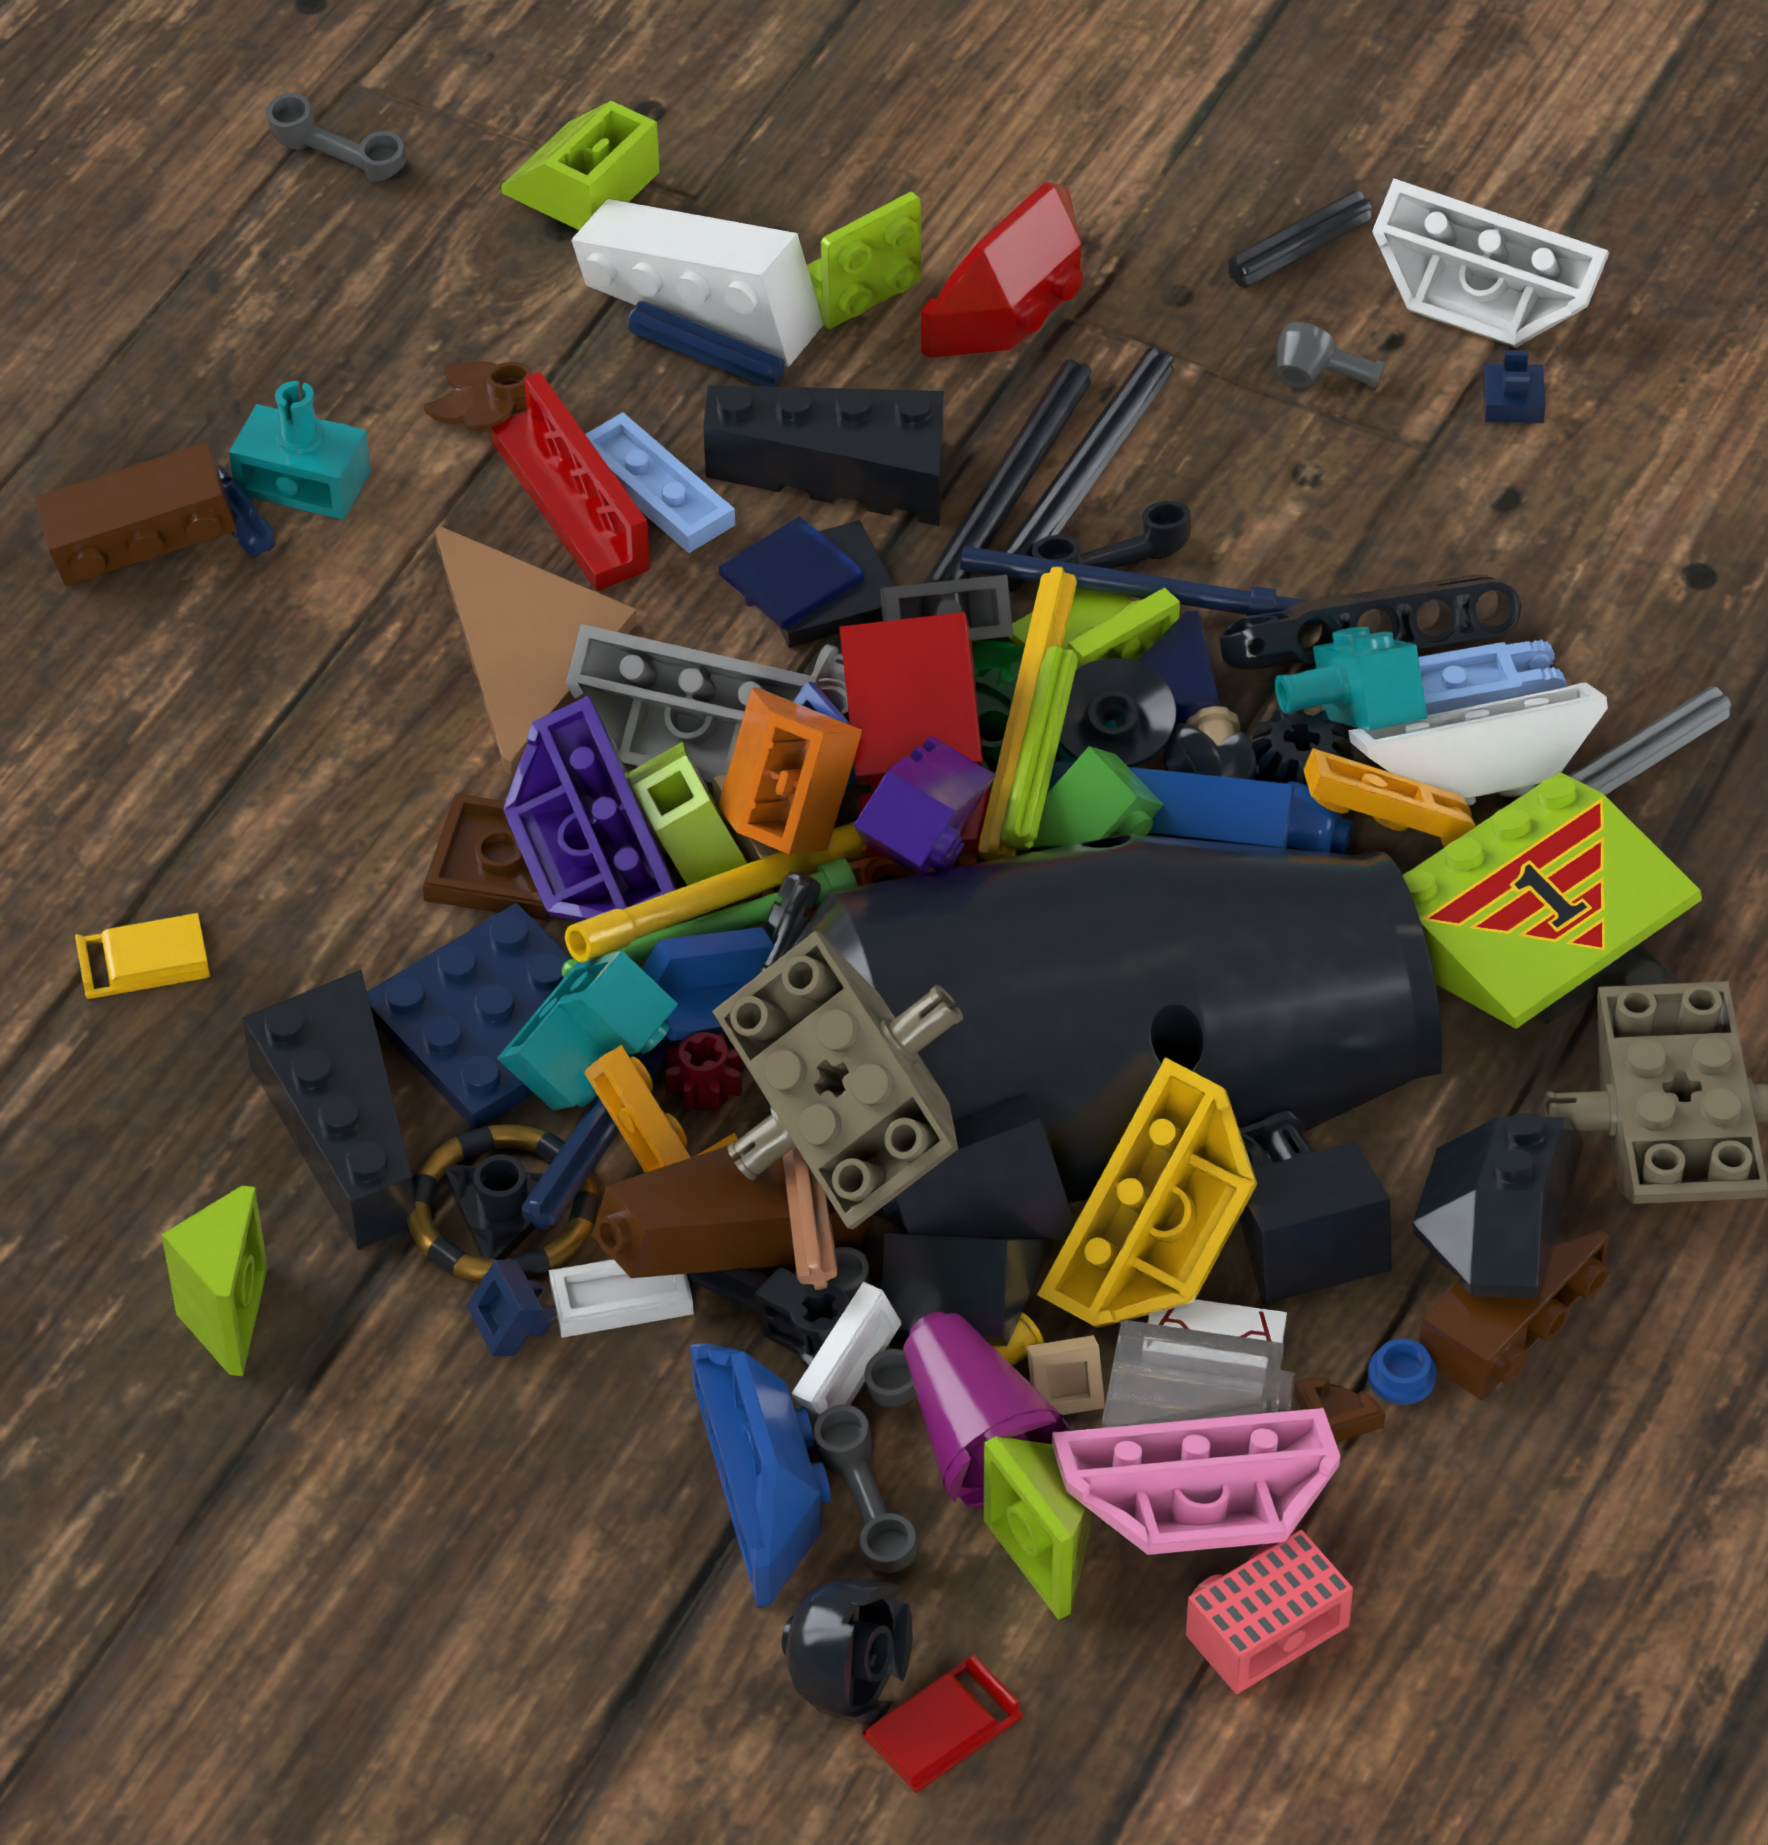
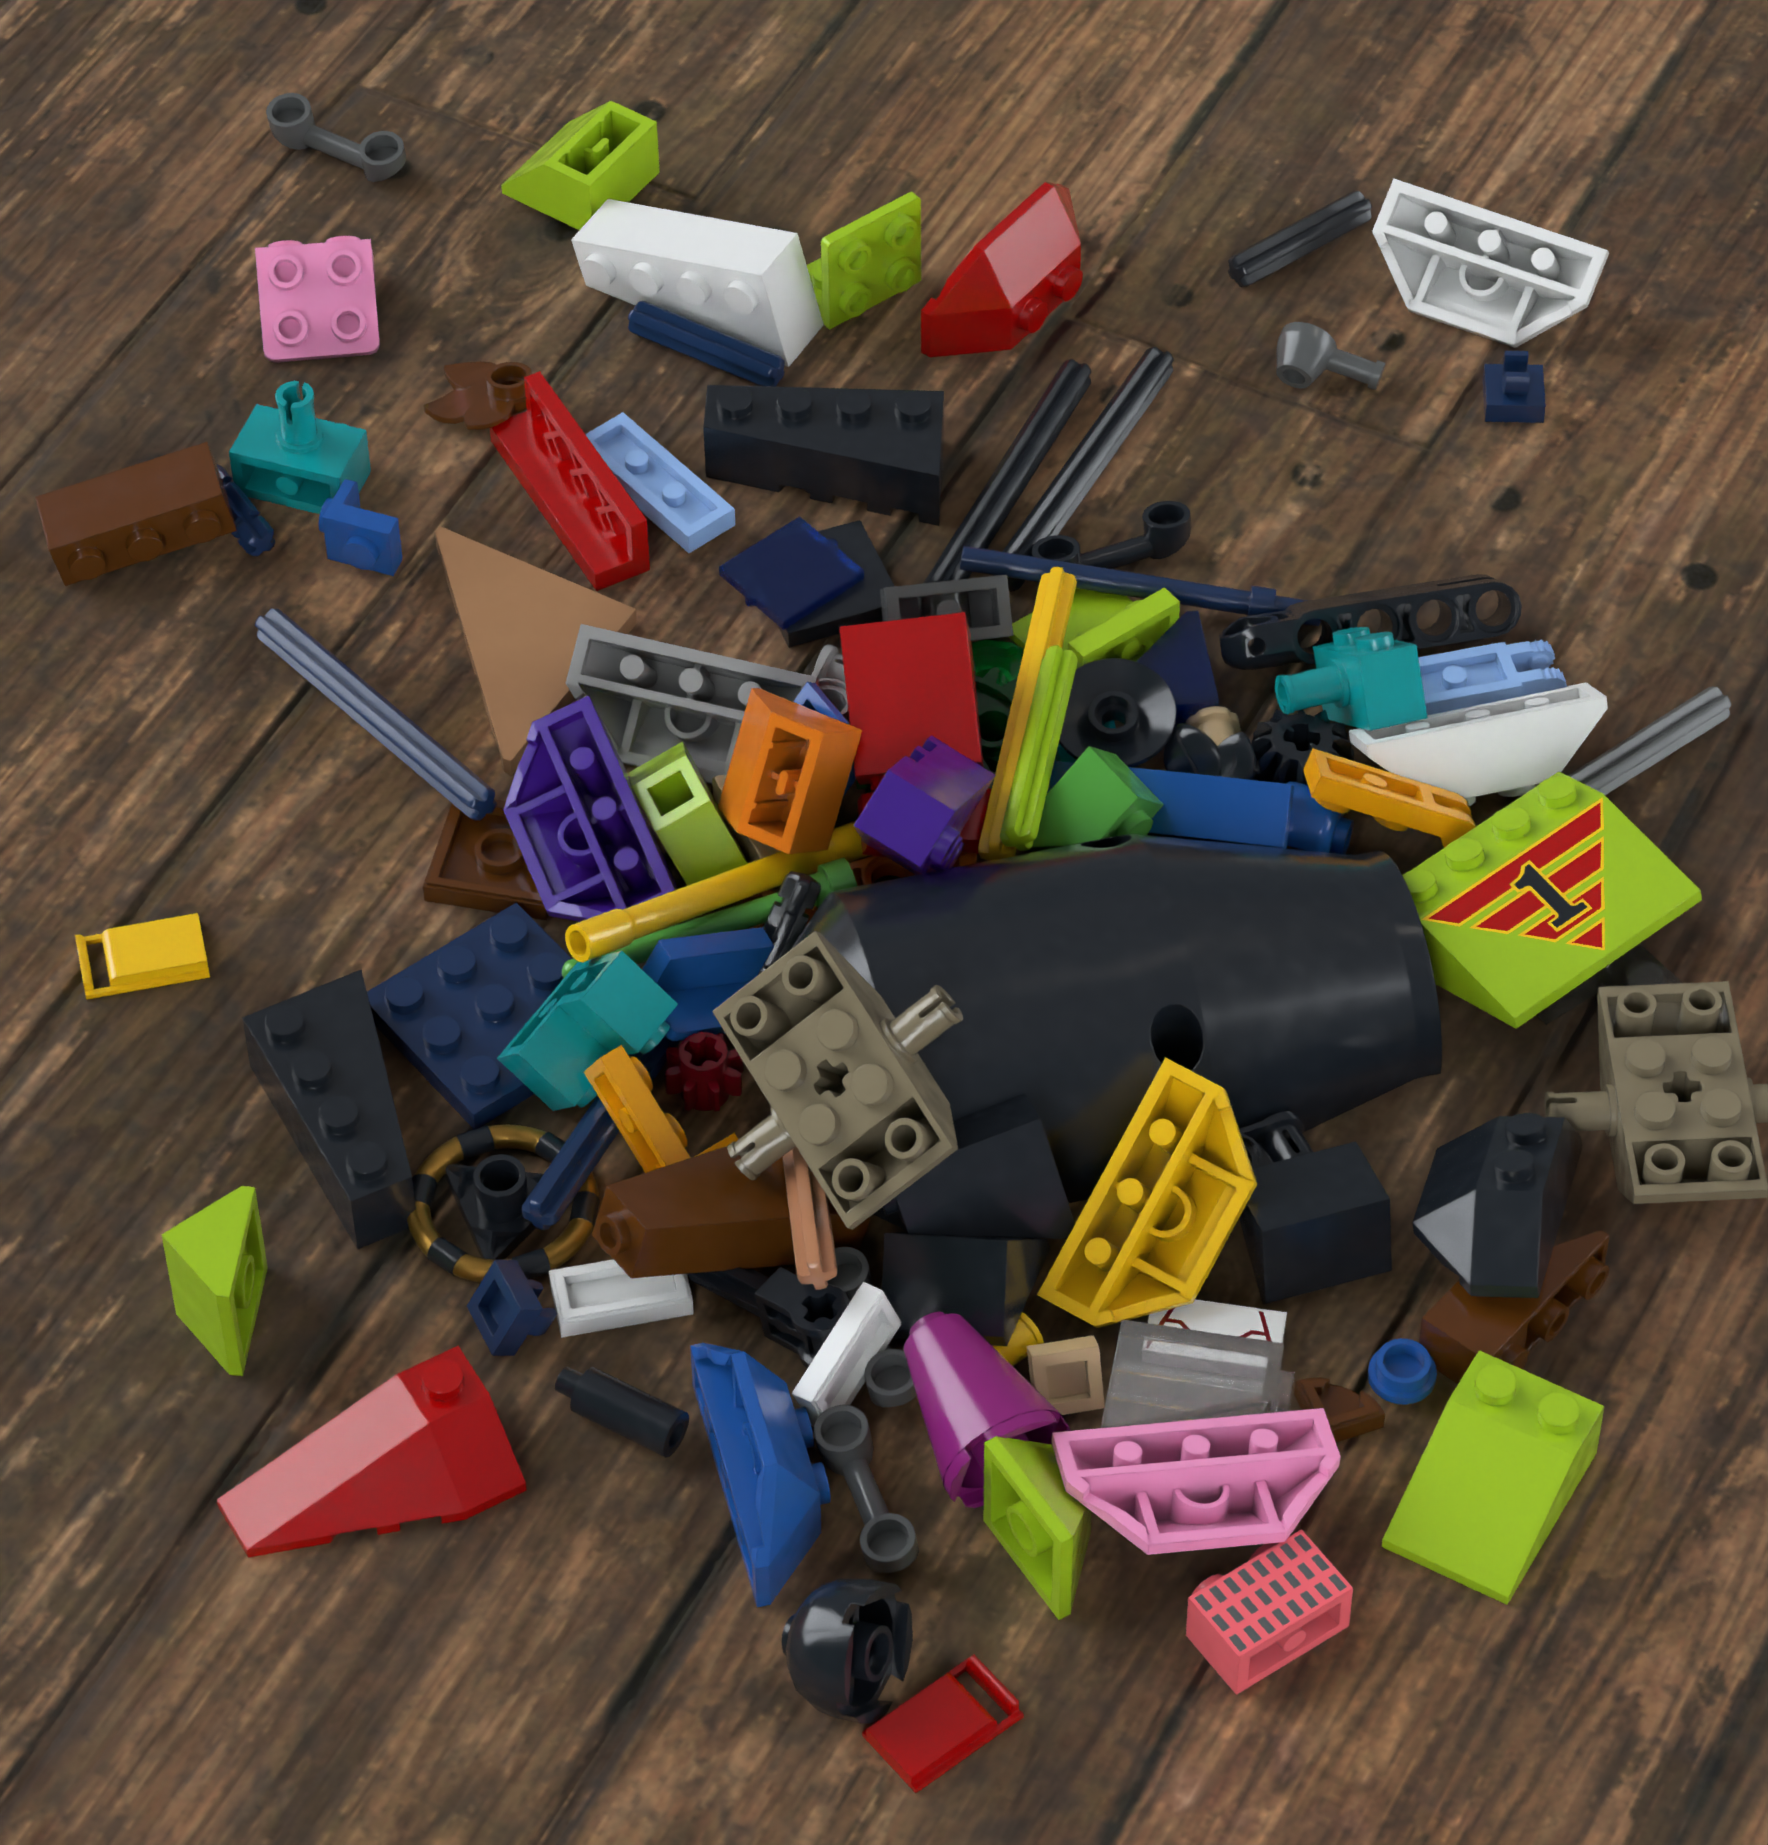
(317, 299): none -> bright pink bracket
(359, 535): none -> blue bracket
(376, 714): none -> dark blue axle
(396, 1456): none -> red wedge
(624, 1409): none -> black cylinder
(1495, 1477): none -> lime slope

